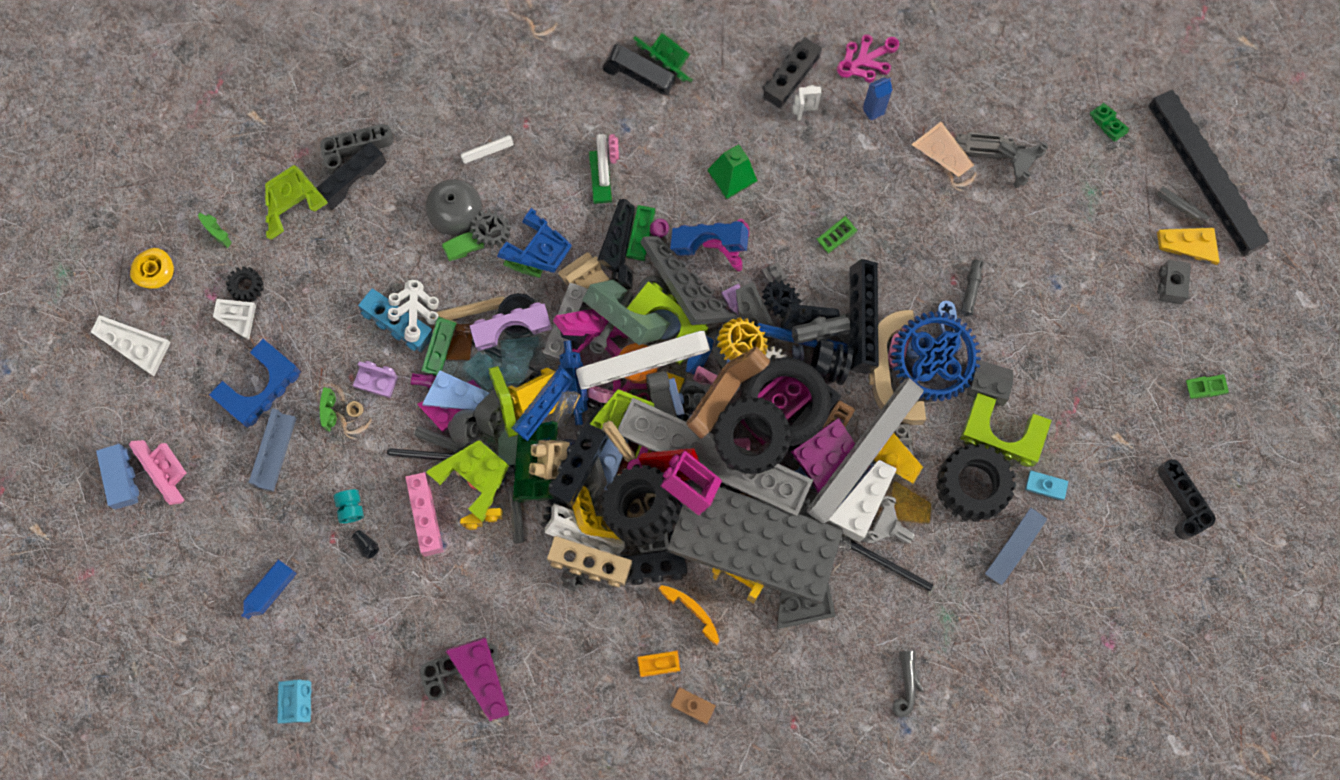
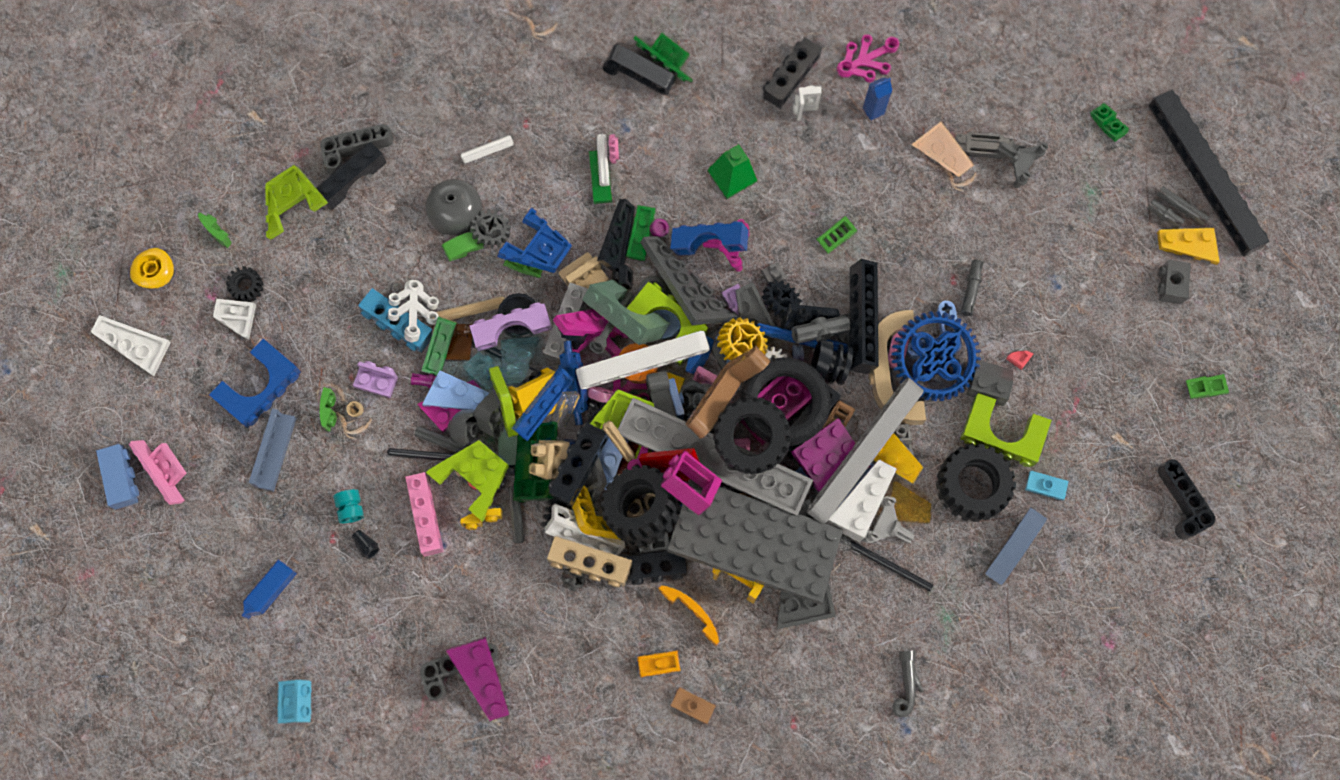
(1019, 358): none -> coral tile
(1166, 214): none -> dark grey pin

